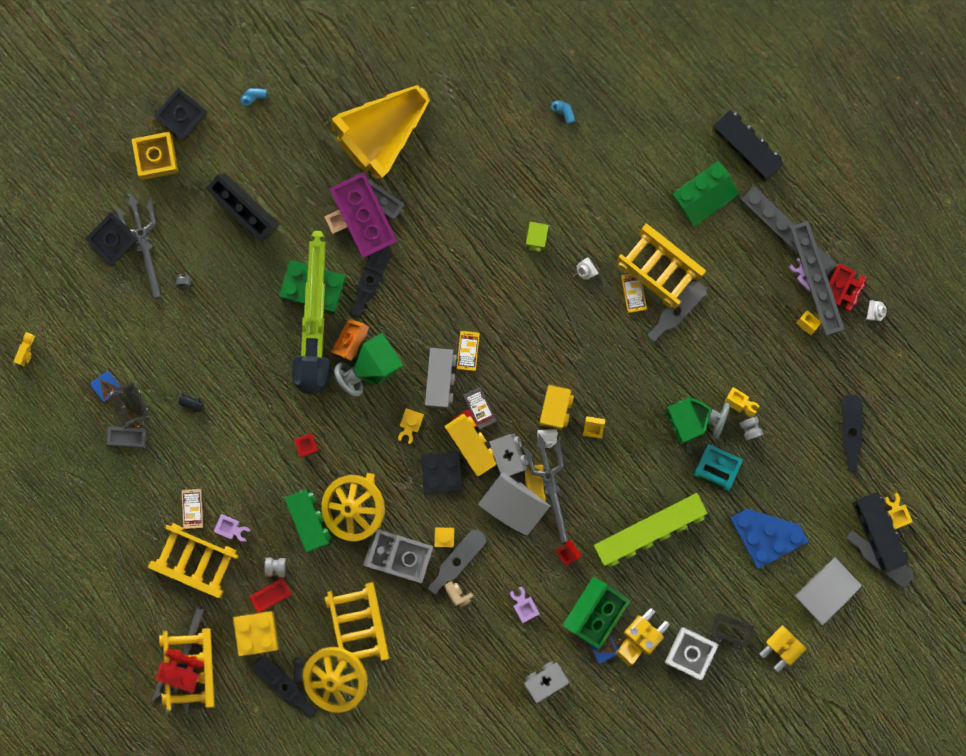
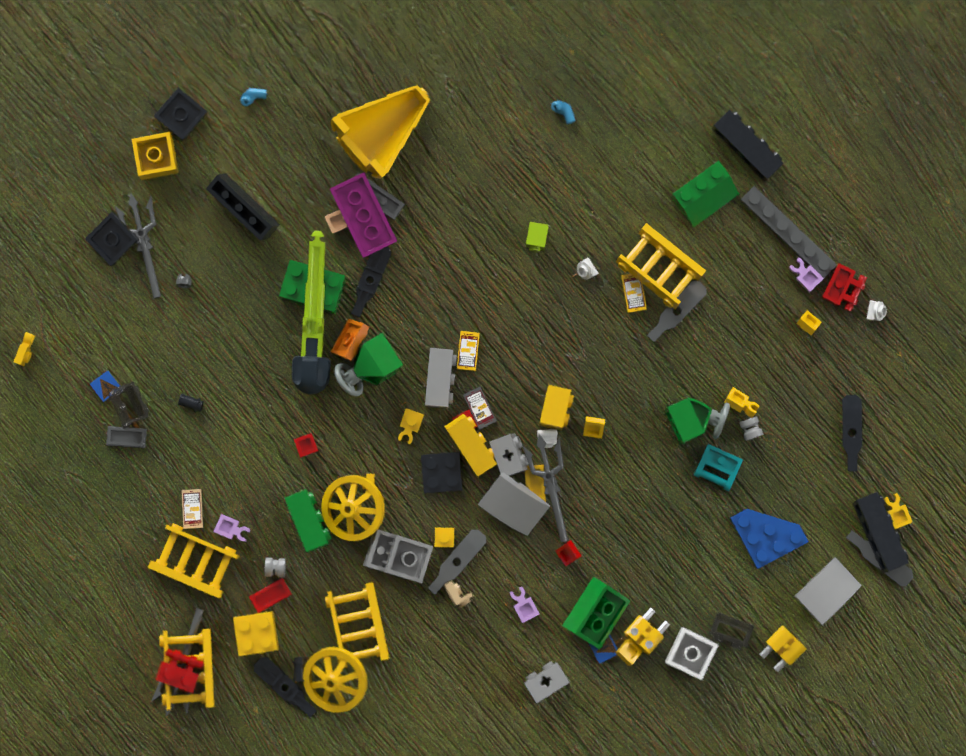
(650, 529): lime brick -> none
(816, 278): dark grey plate -> none

